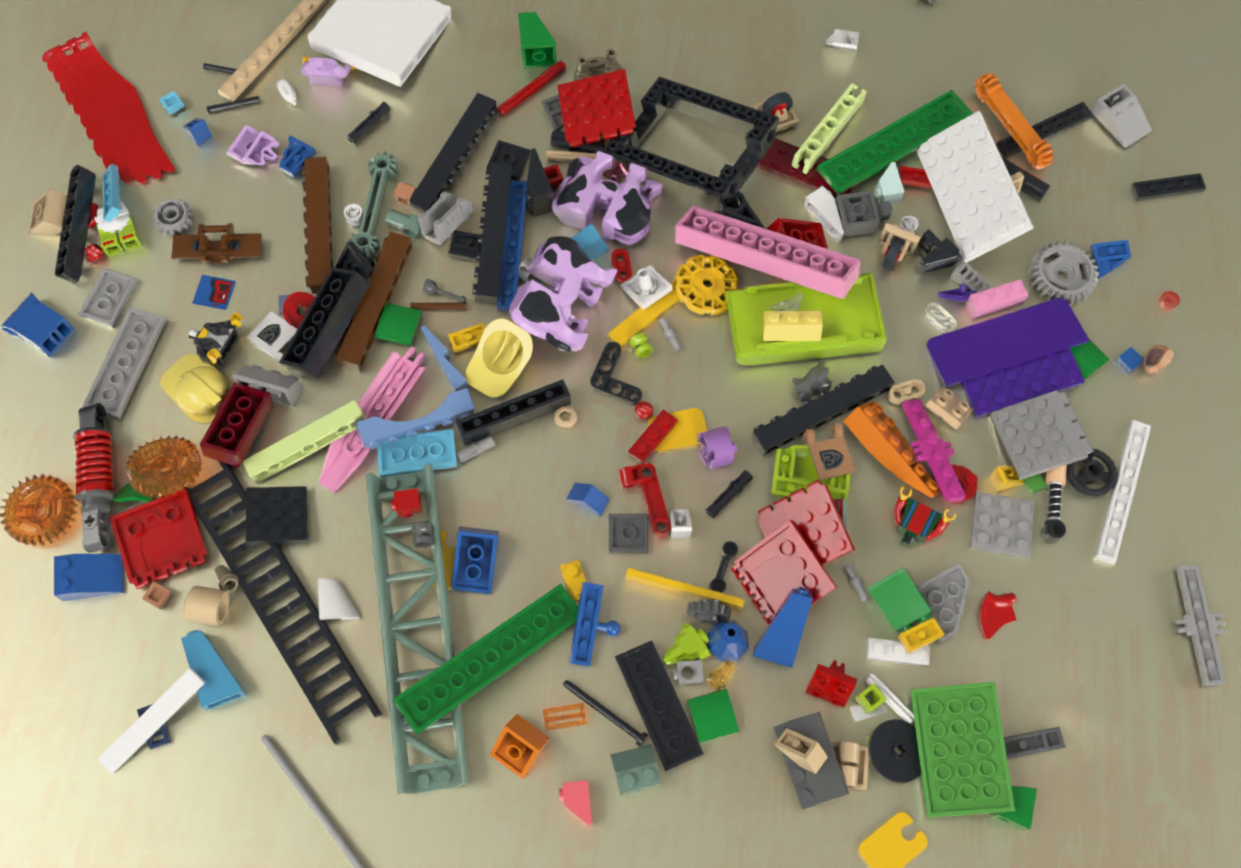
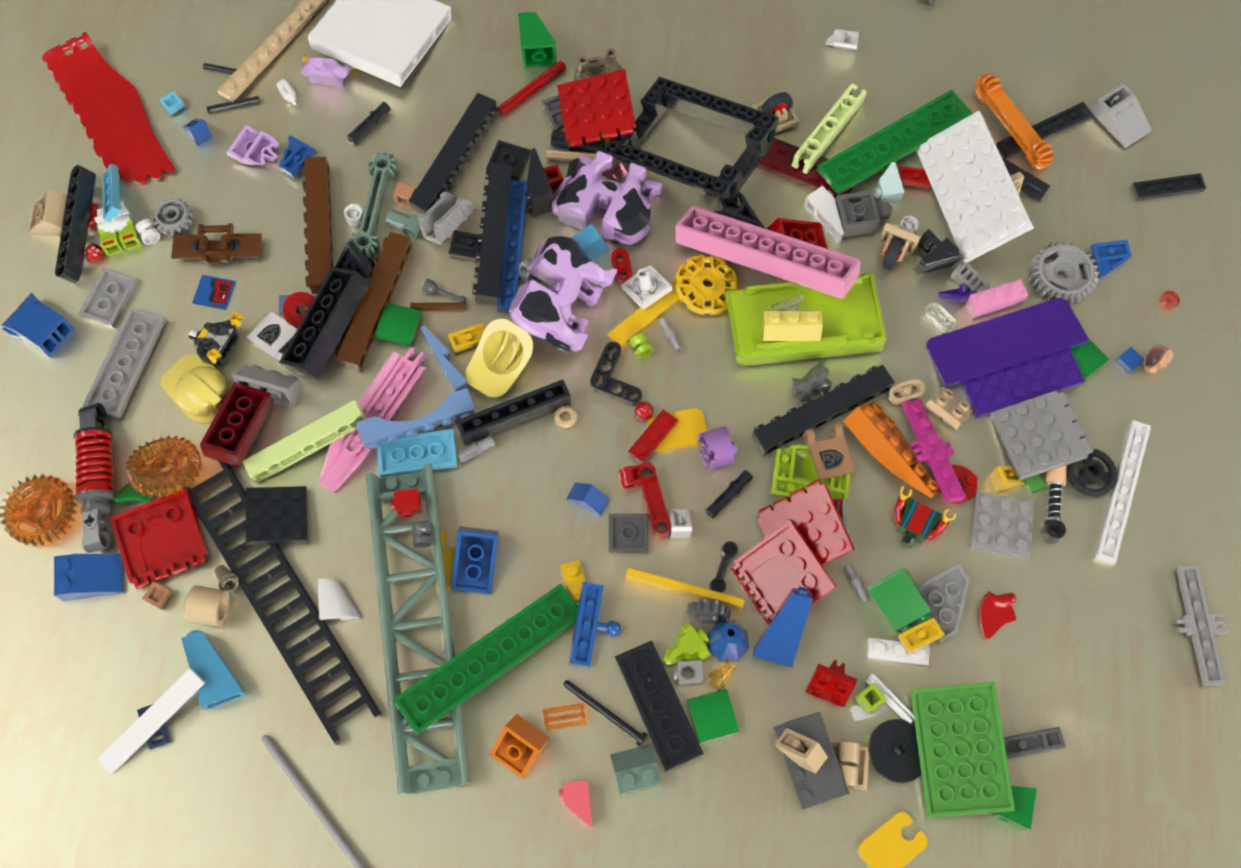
(147, 230): none -> white wheel

